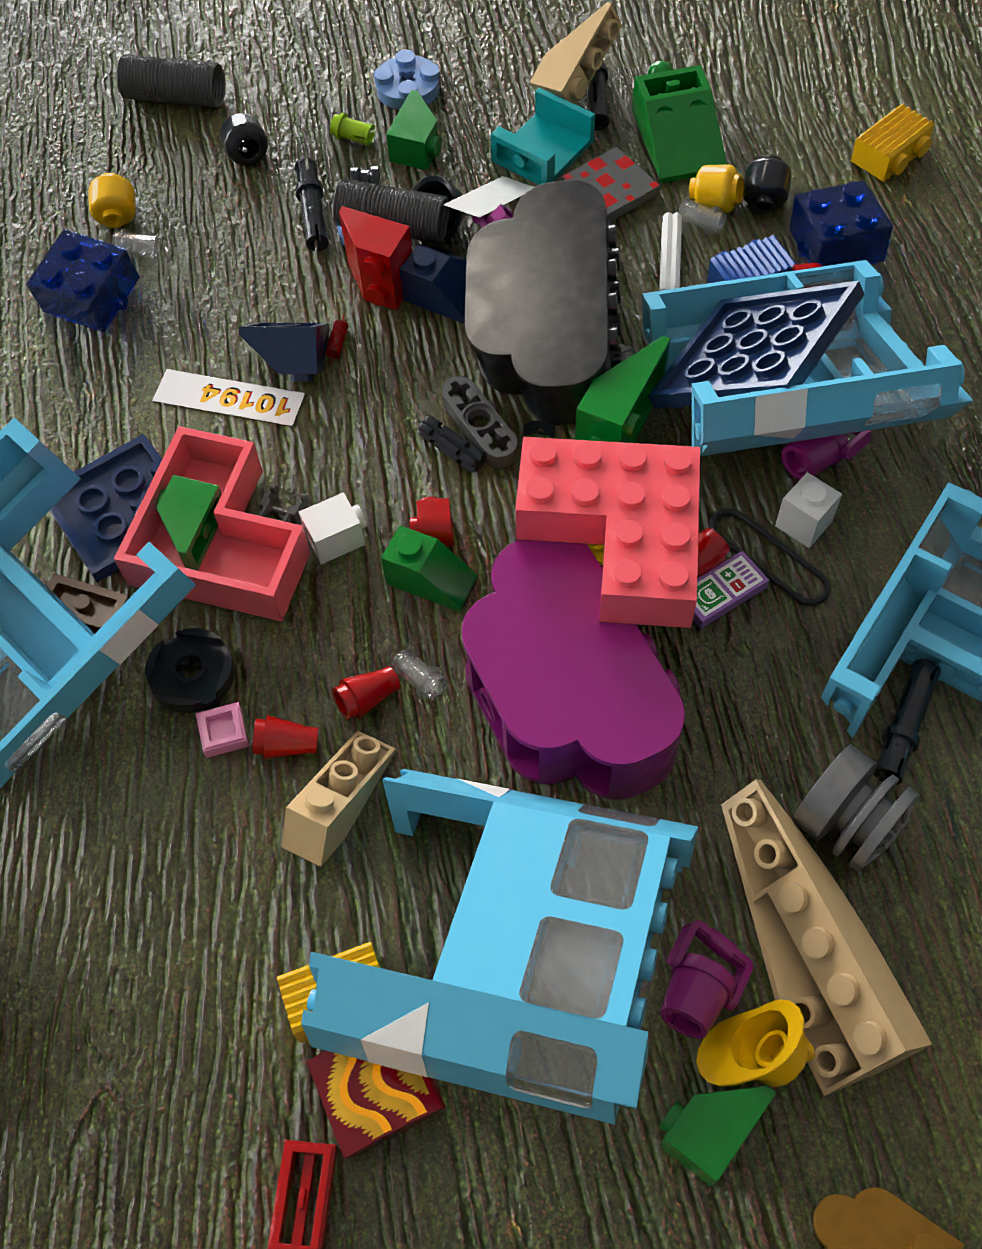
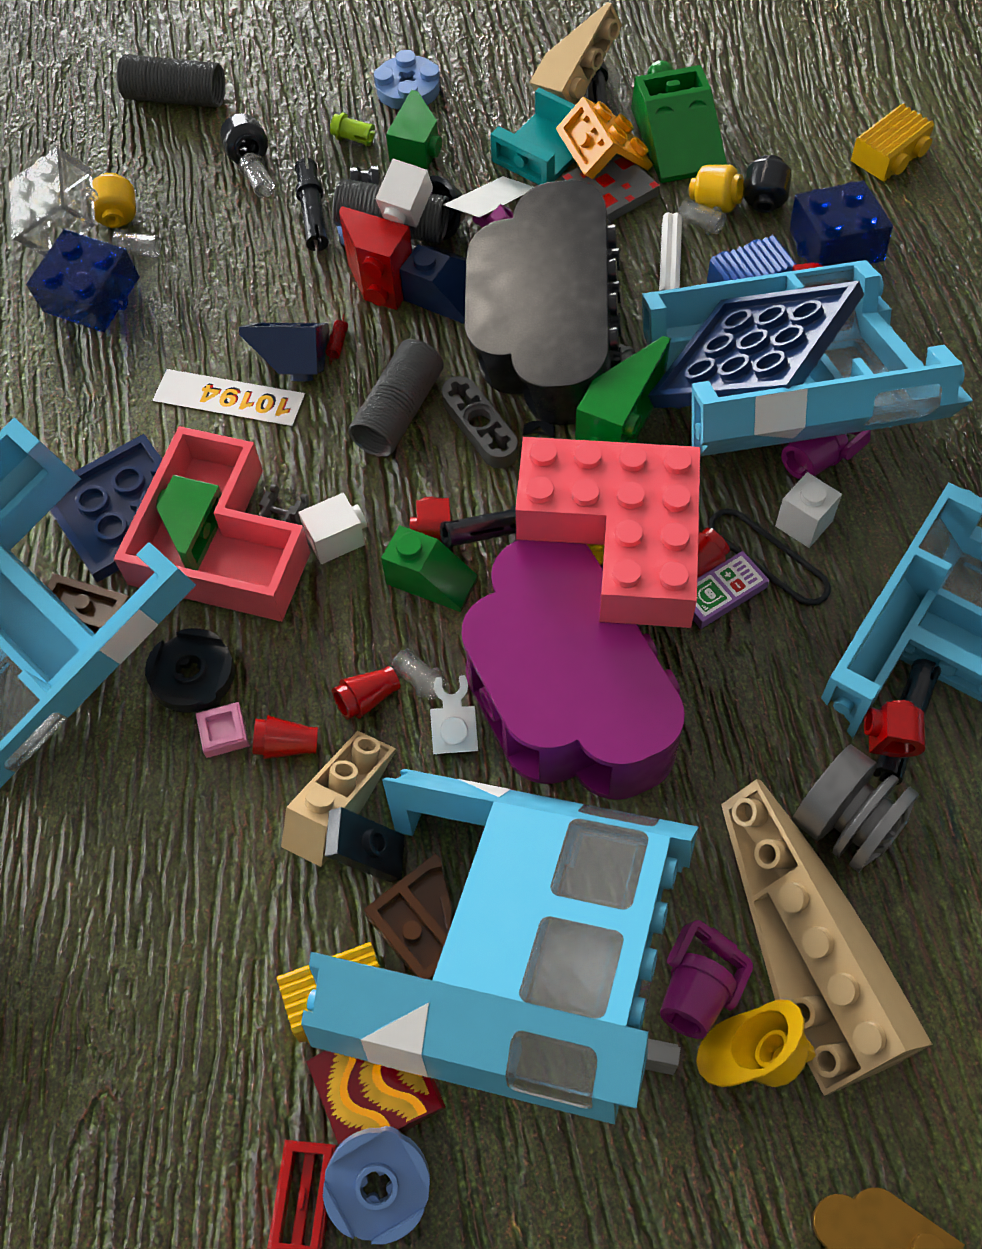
(51, 198): none -> clear brick
(253, 168): none -> clear pin
(364, 845): none -> black plate
(368, 1215): none -> medium blue plate
(396, 398): none -> dark grey piece
(404, 193): none -> white brick
(415, 917): none -> reddish brown wing
(451, 444): black axle -> none
(453, 725): none -> white plate
(478, 528): none -> black pin
(597, 135): none -> light orange bracket
(662, 1056): none -> light grey tile
(713, 1128): green slope -> none
(896, 729): none -> red plate

